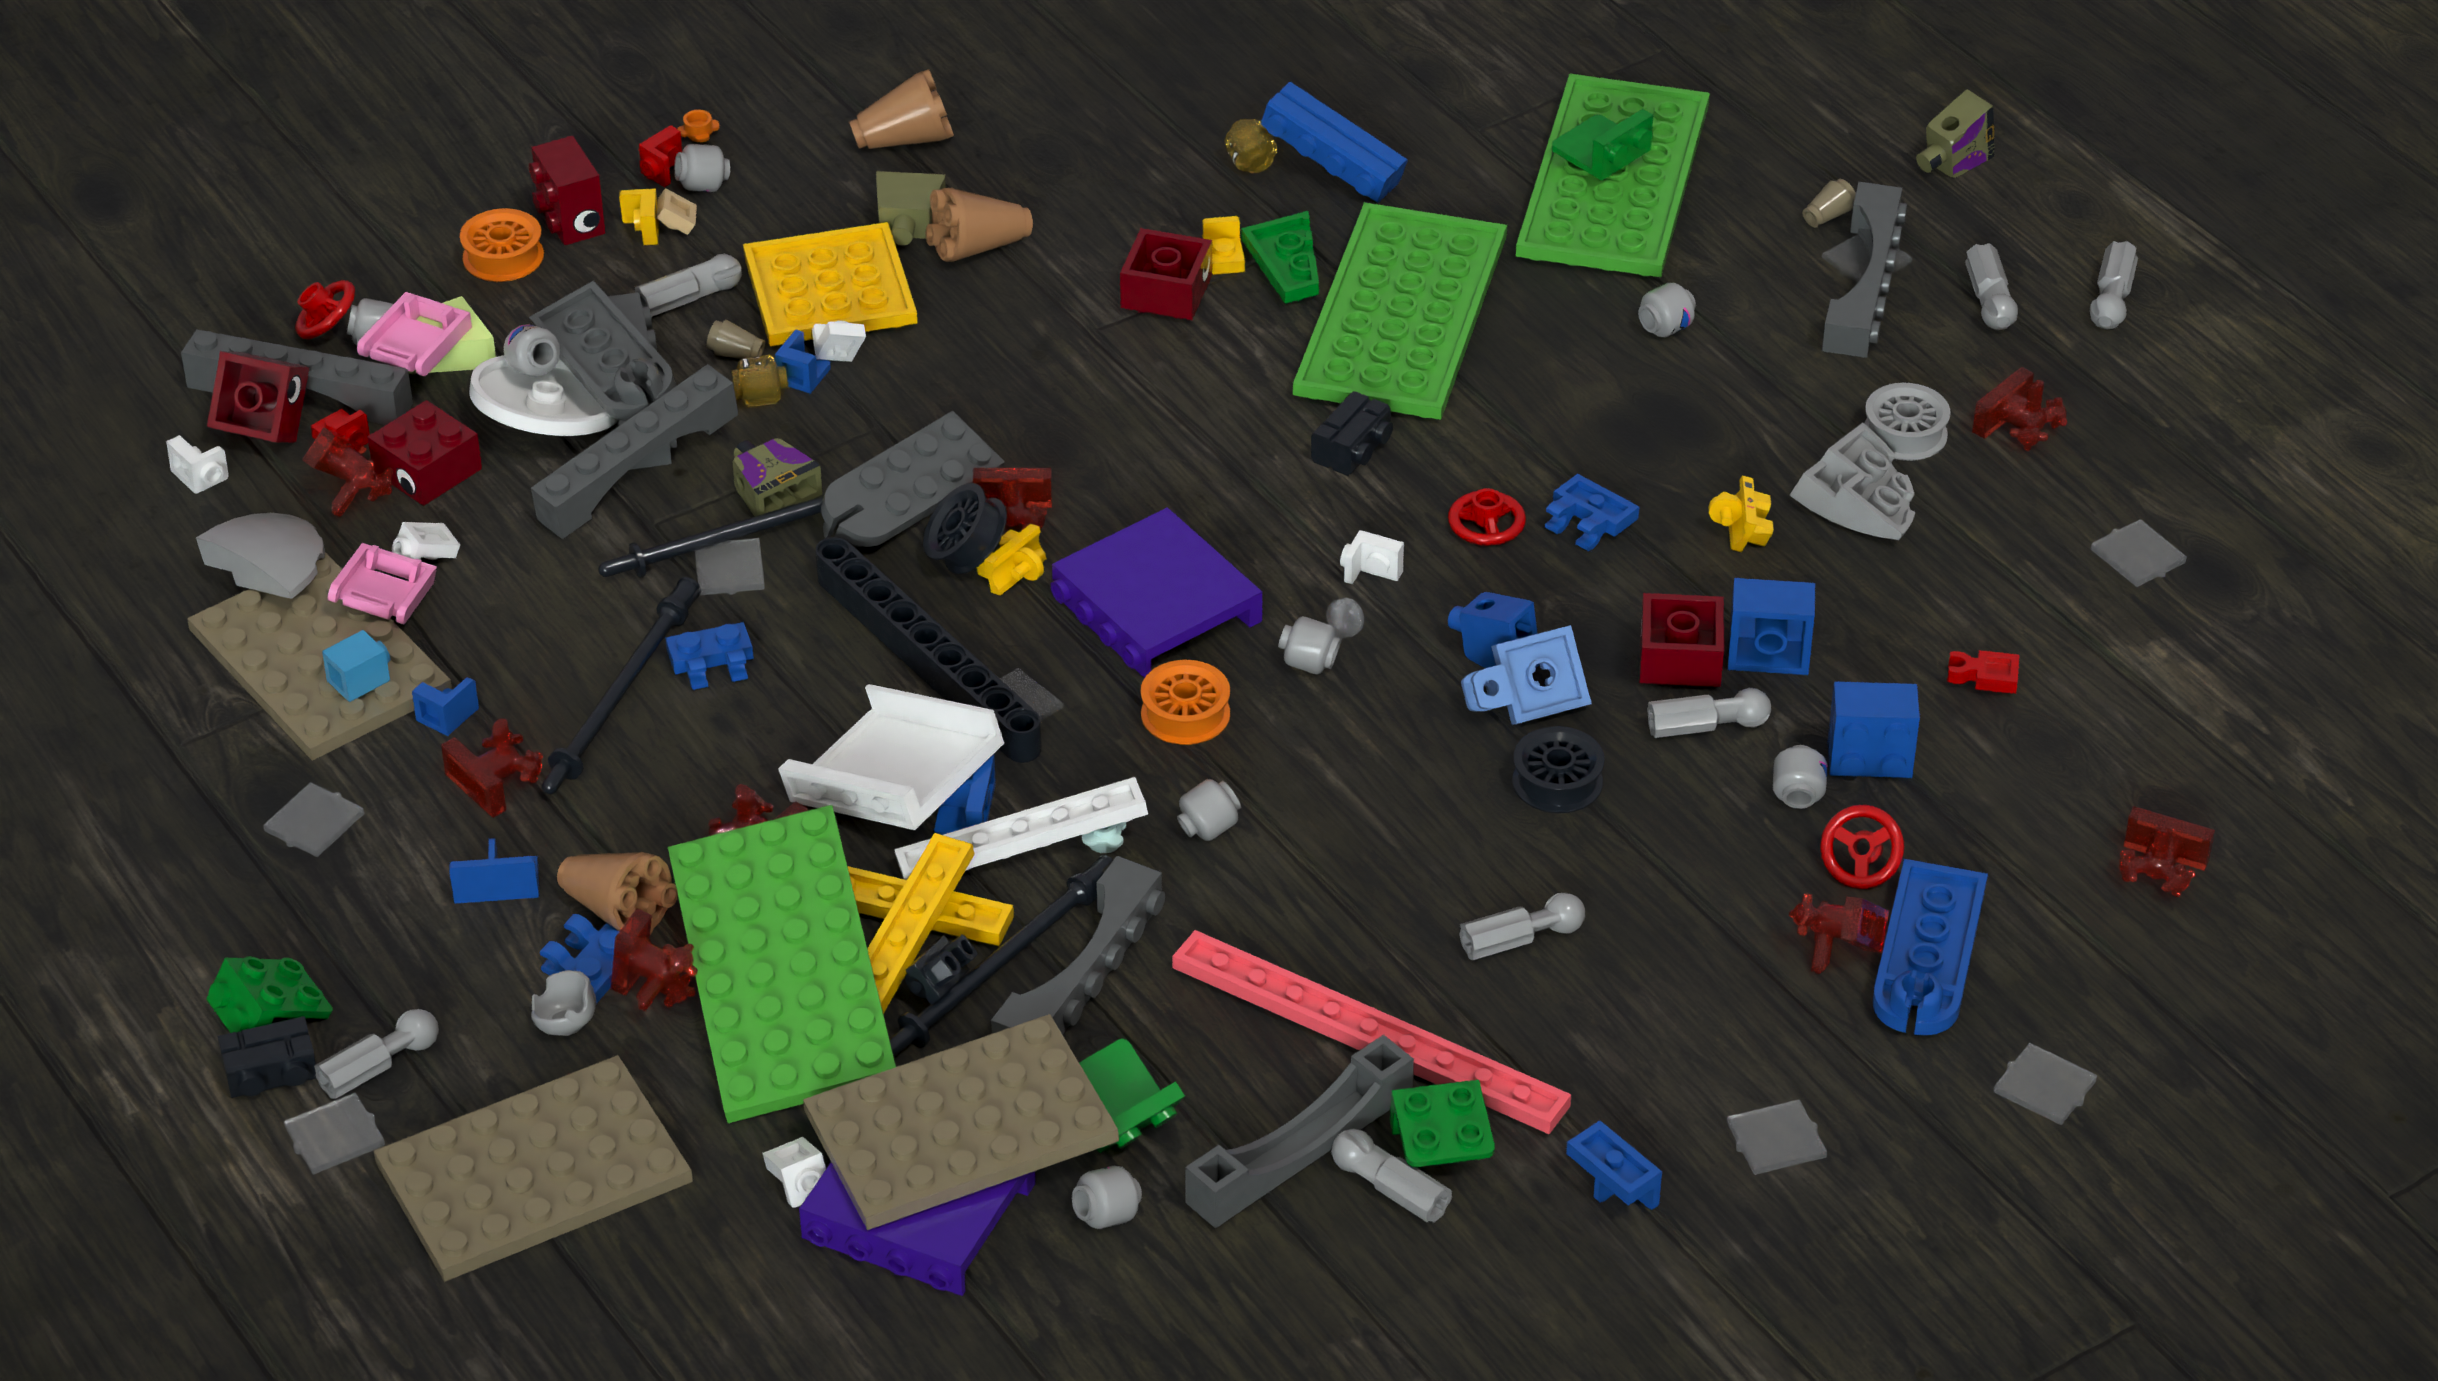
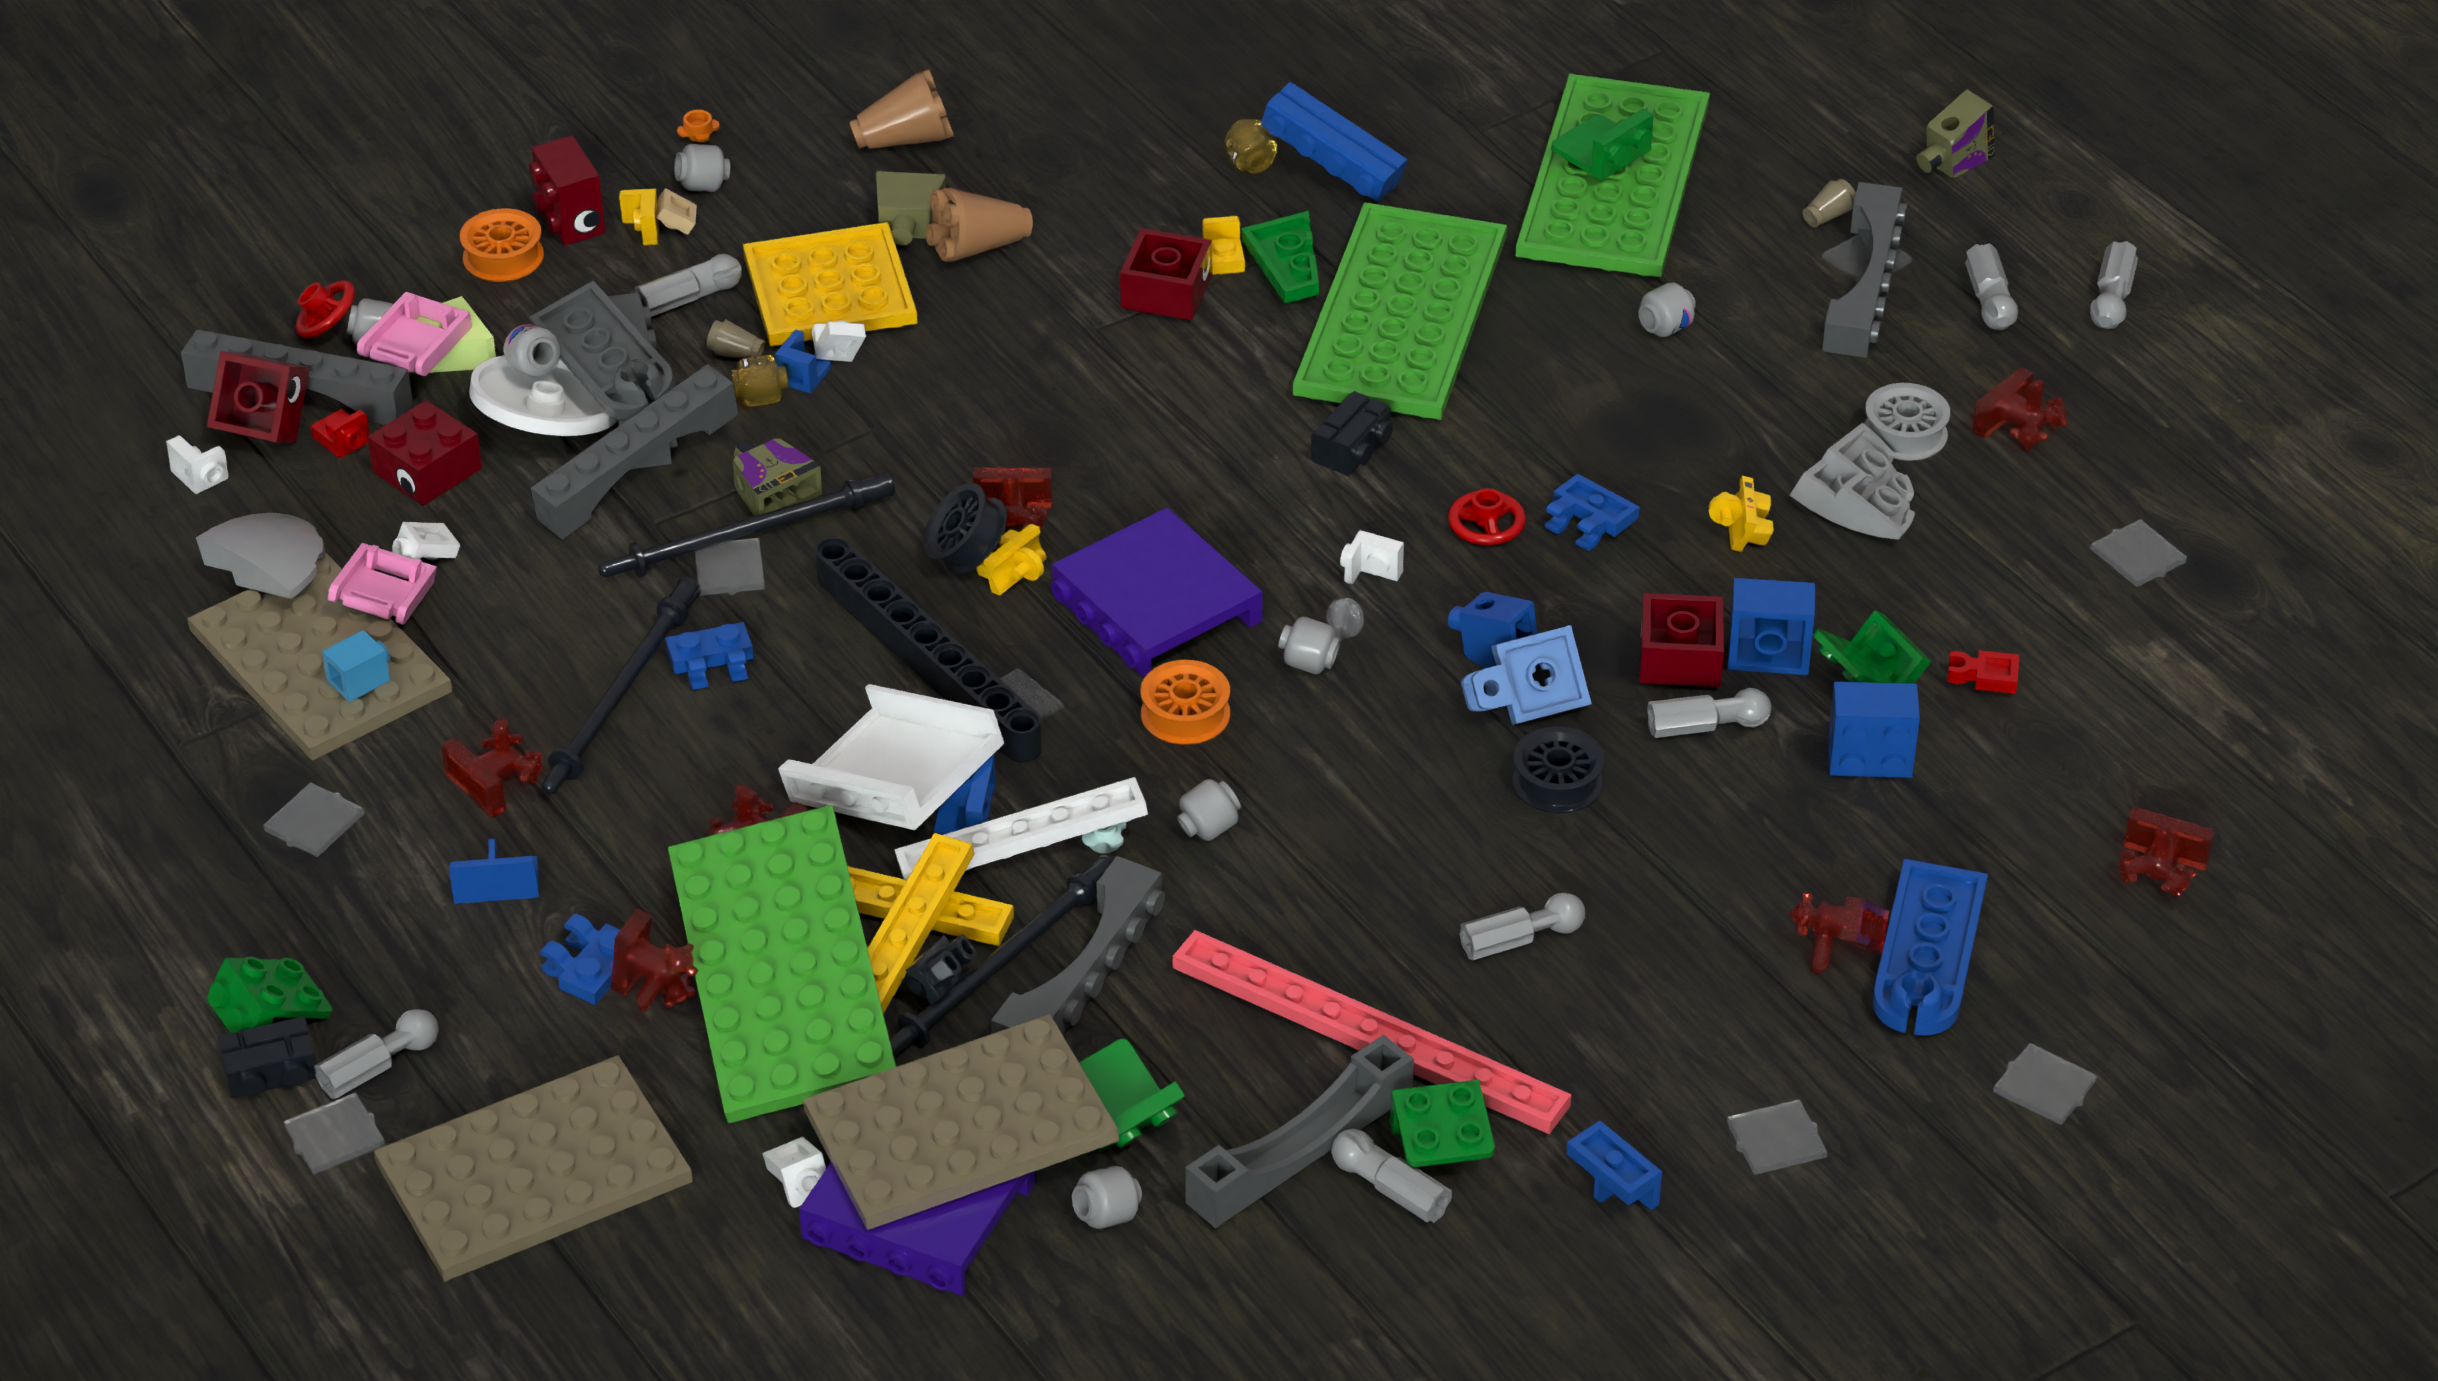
(344, 459): clear red piece -> none
(446, 708): blue panel -> none
(565, 1004): light grey hair -> none
(618, 884): medium nougat cone -> none
(659, 154): red bracket -> none
(904, 482): dark grey plate -> none
(1799, 776): light grey head -> none
(1875, 653): none -> green bracket
(1876, 839): red piece -> none

